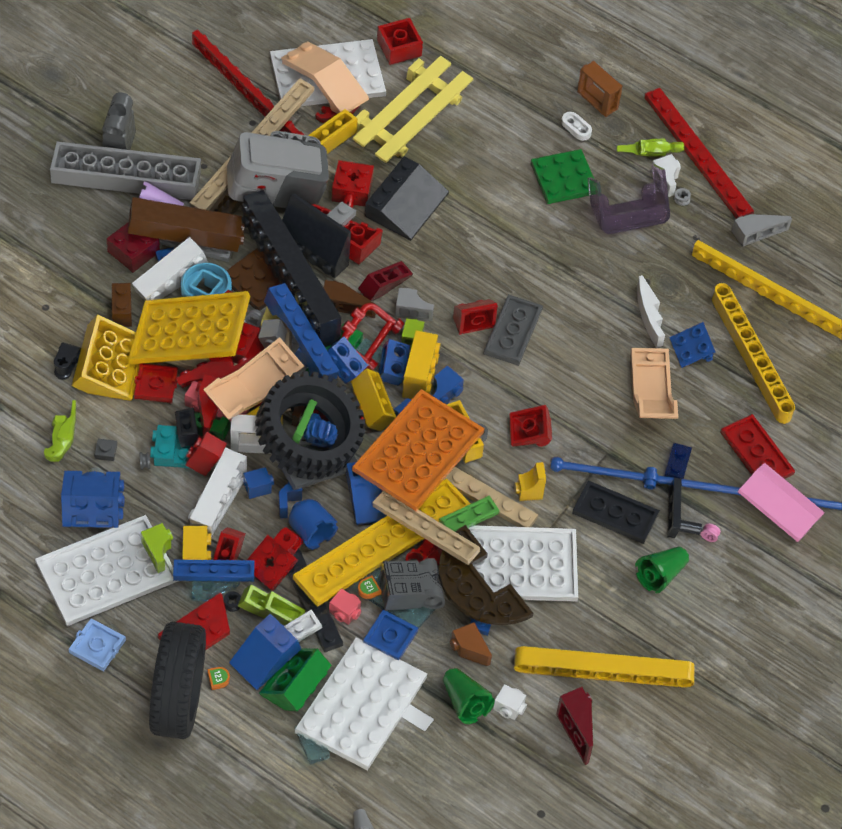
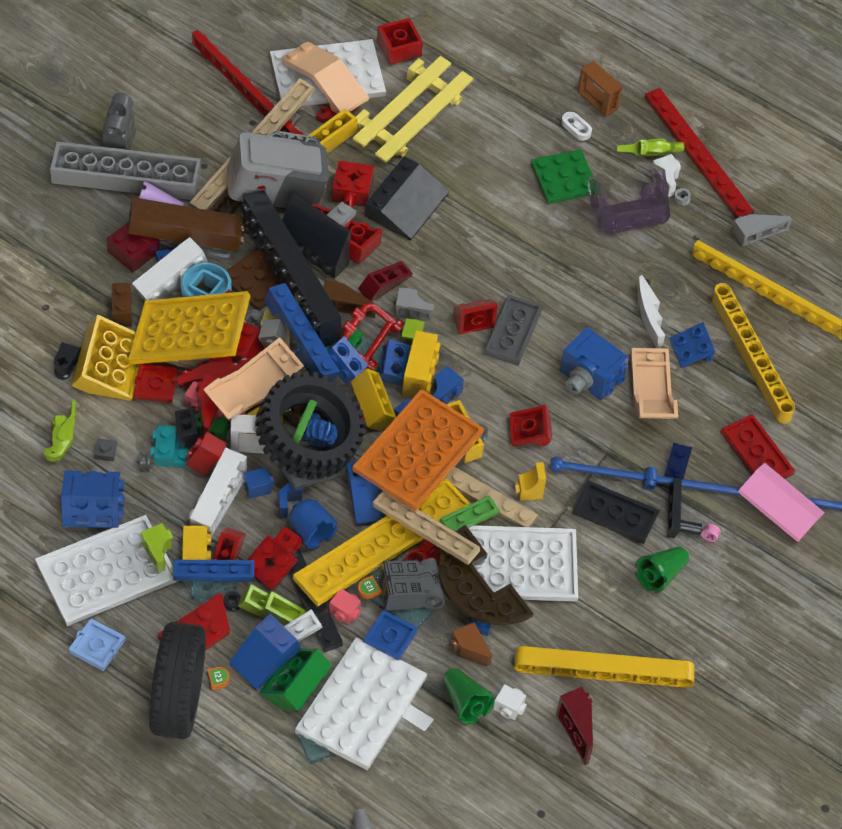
(593, 365): none -> blue piece

